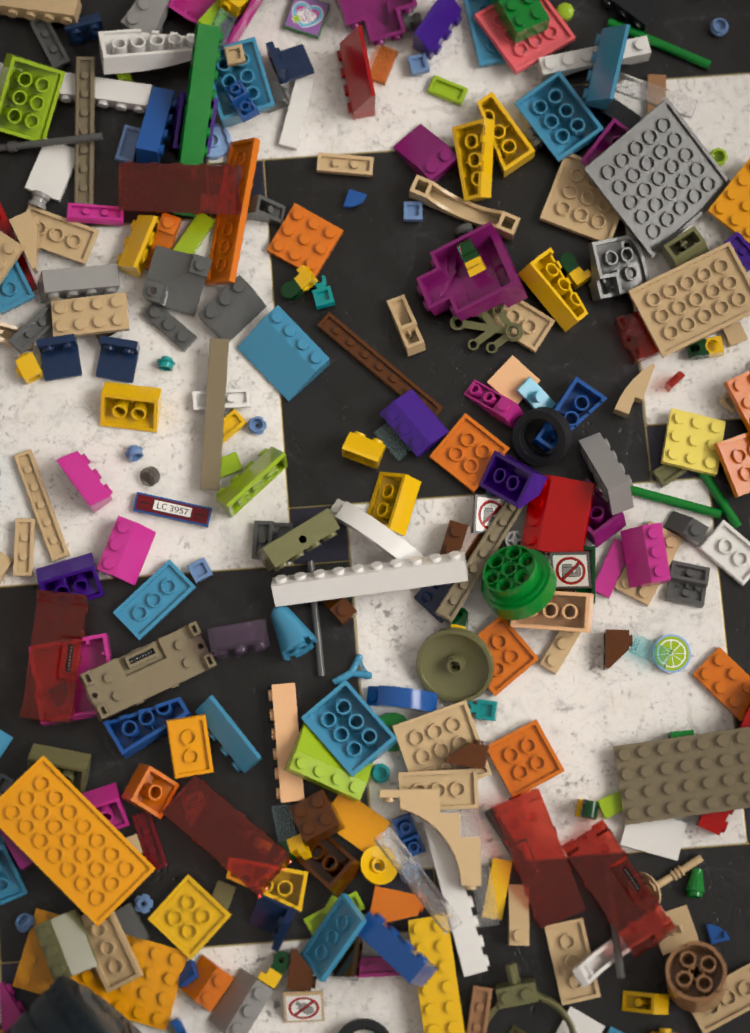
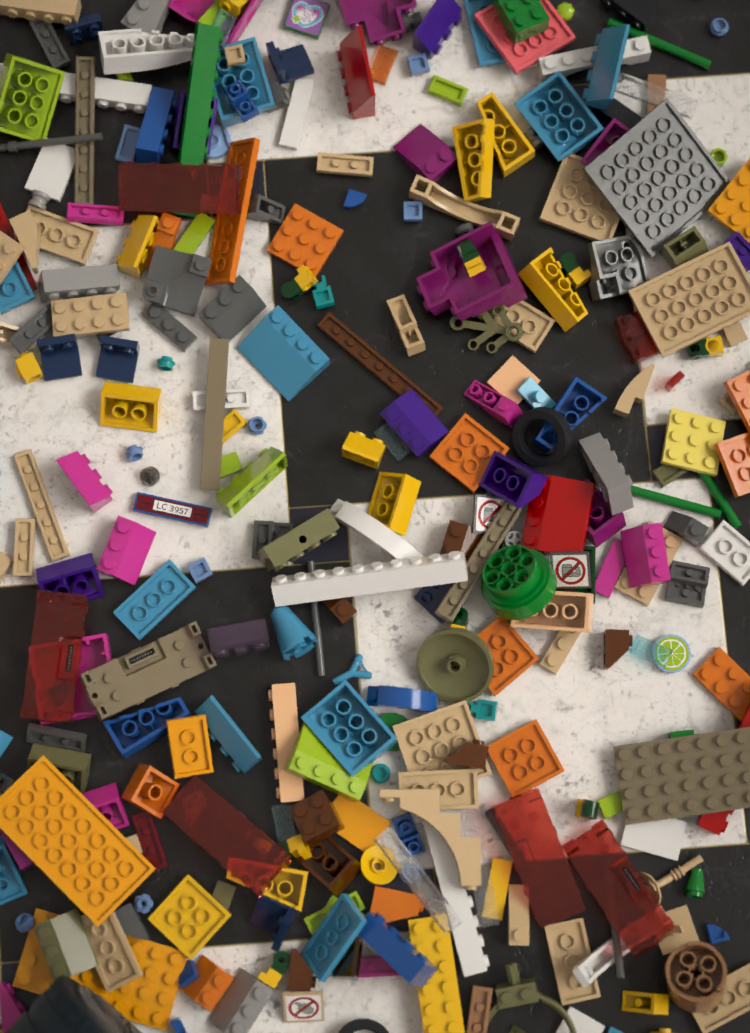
(56, 737): none -> dark grey plate

